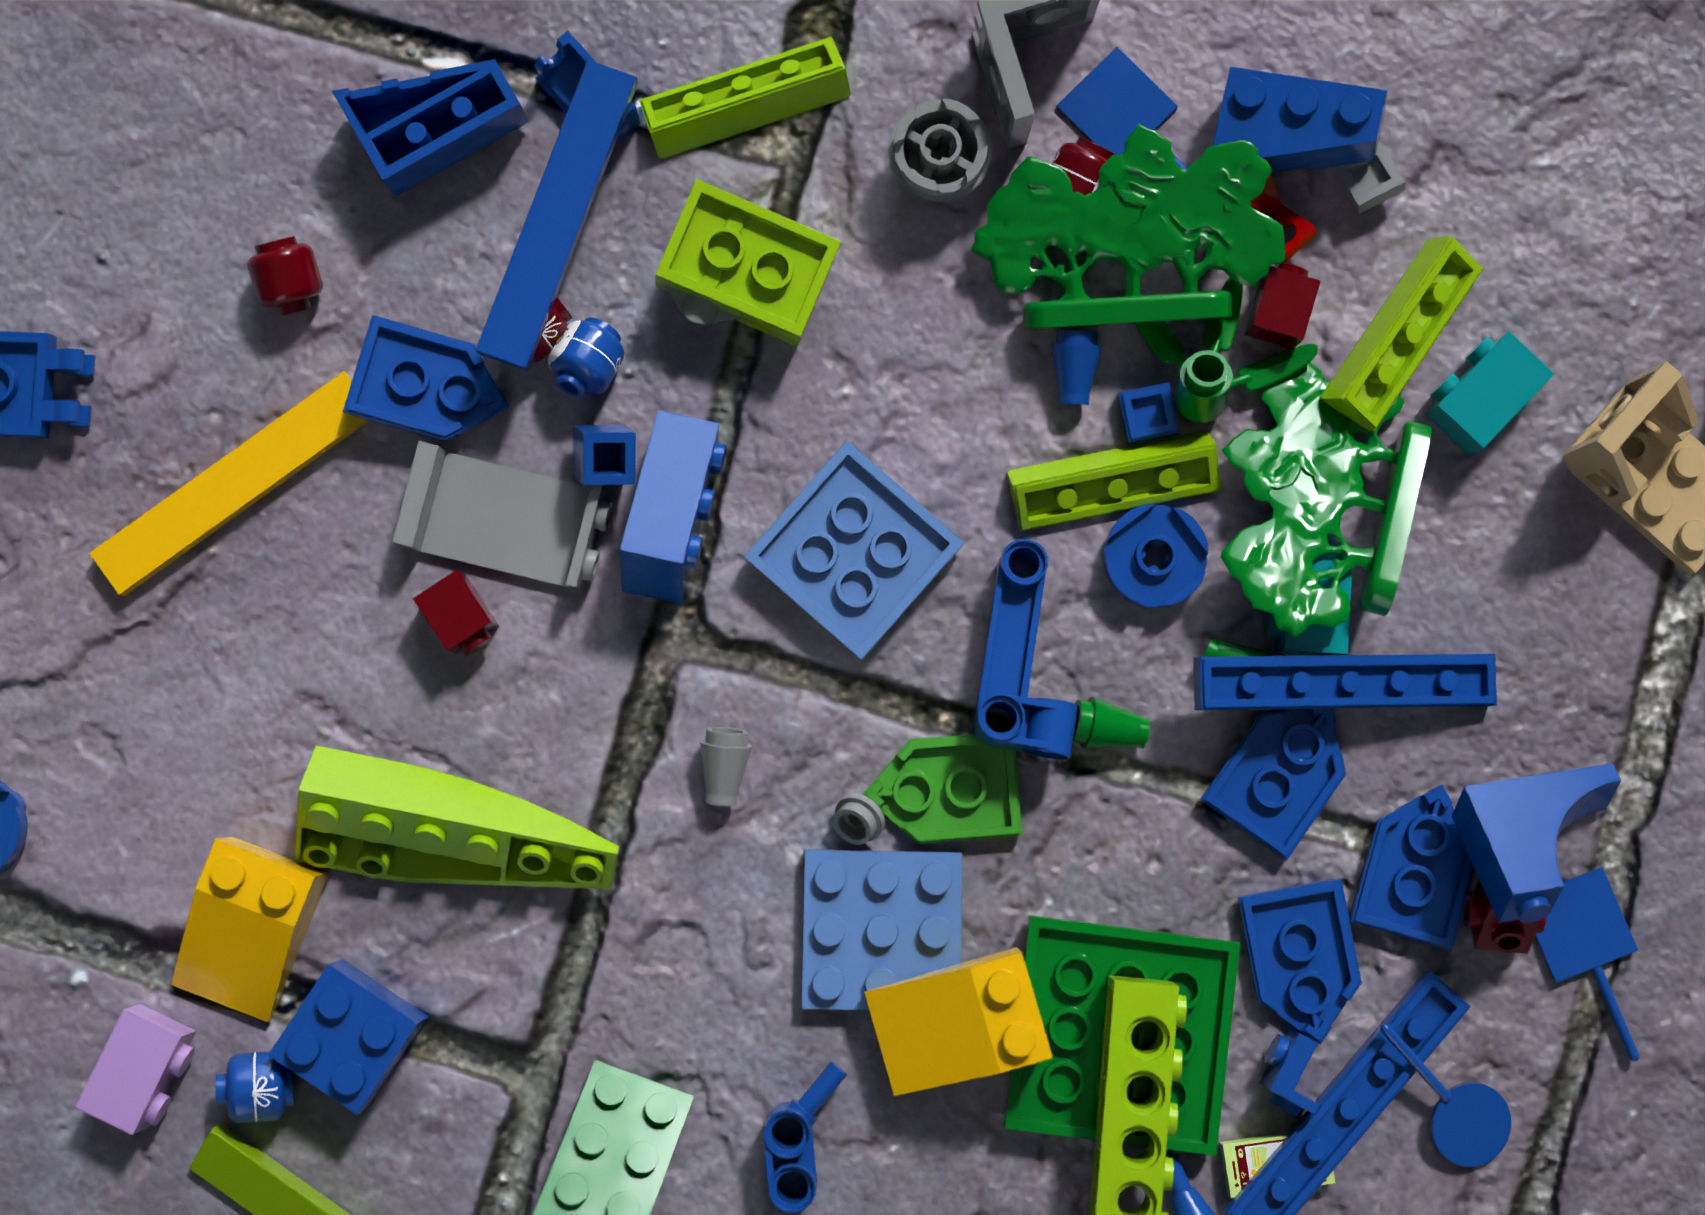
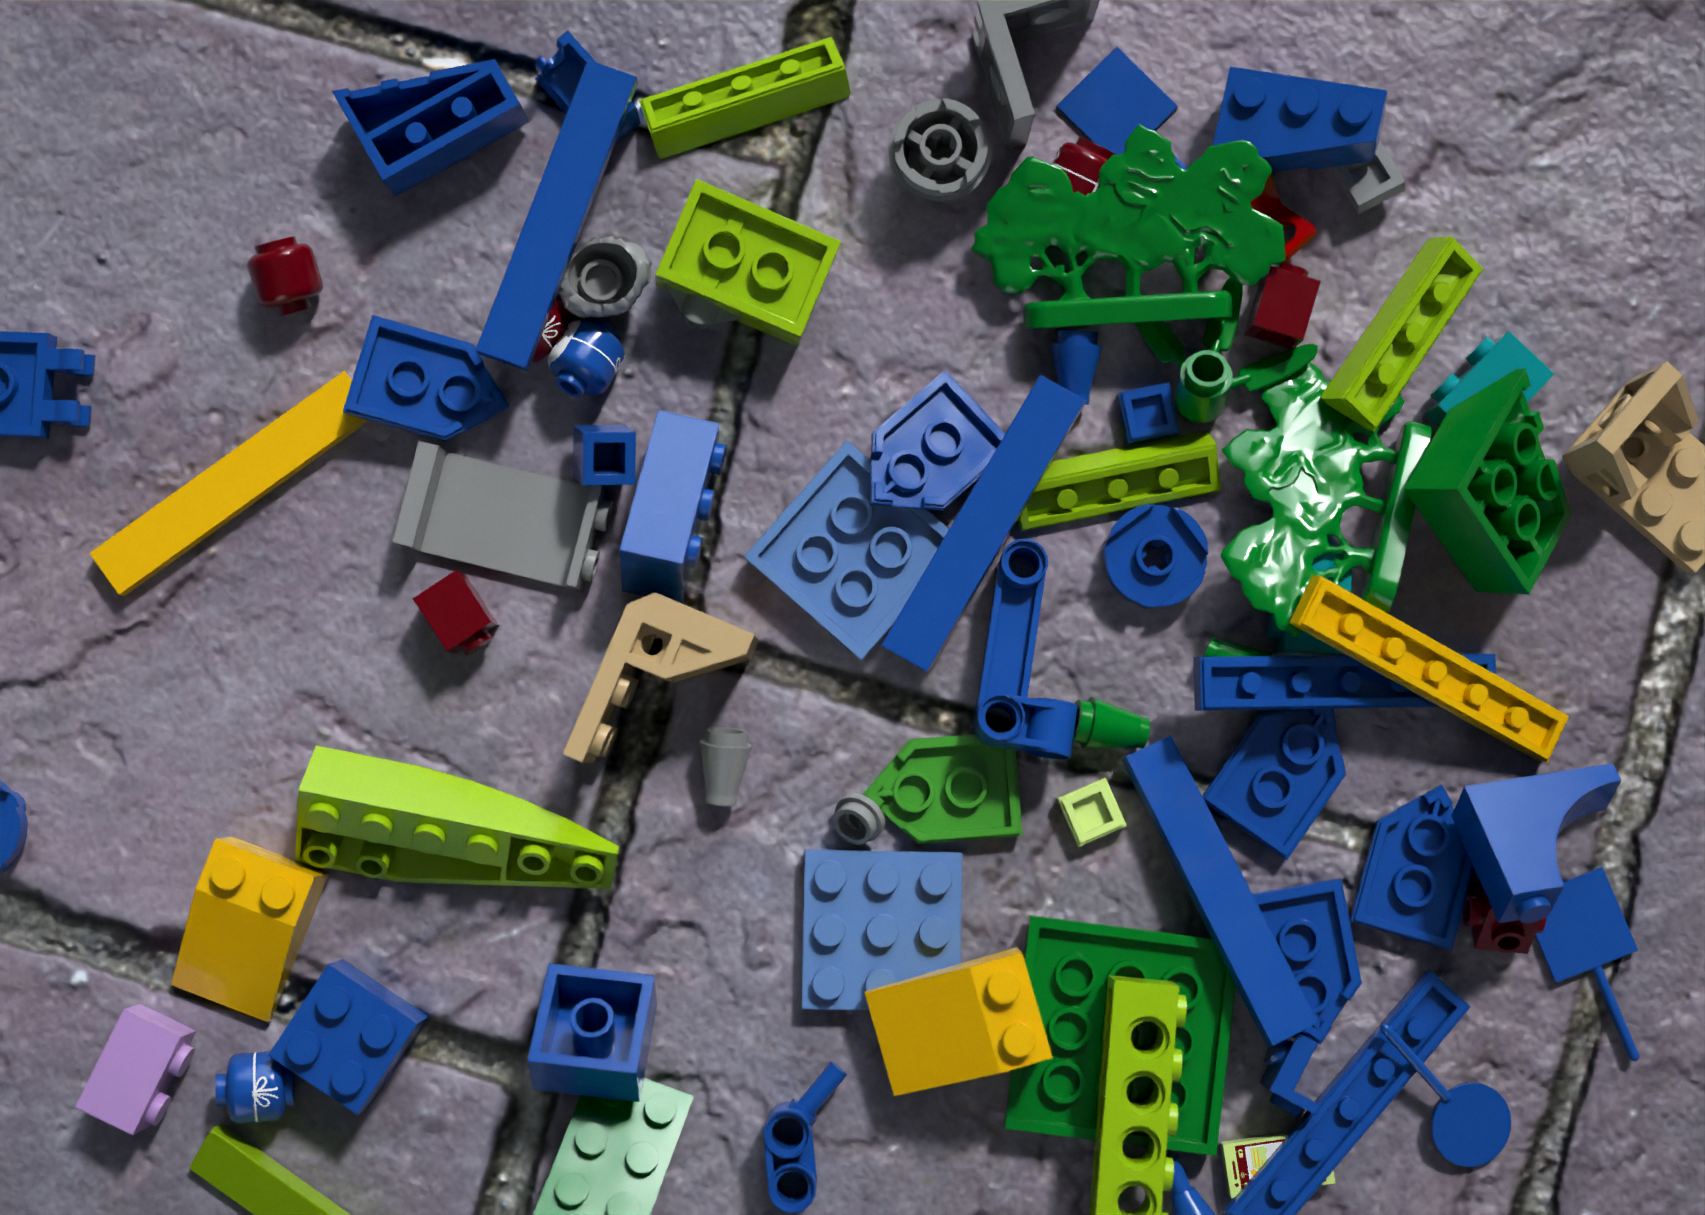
(593, 1032): none -> blue brick
(605, 278): none -> light grey hair
(691, 647): none -> tan bracket
(931, 448): none -> tile
(983, 523): none -> blue tile
(1091, 812): none -> yellowish green tile
(1219, 891): none -> blue tile
(1428, 668): none -> yellow tile
(1492, 489): none -> green wedge

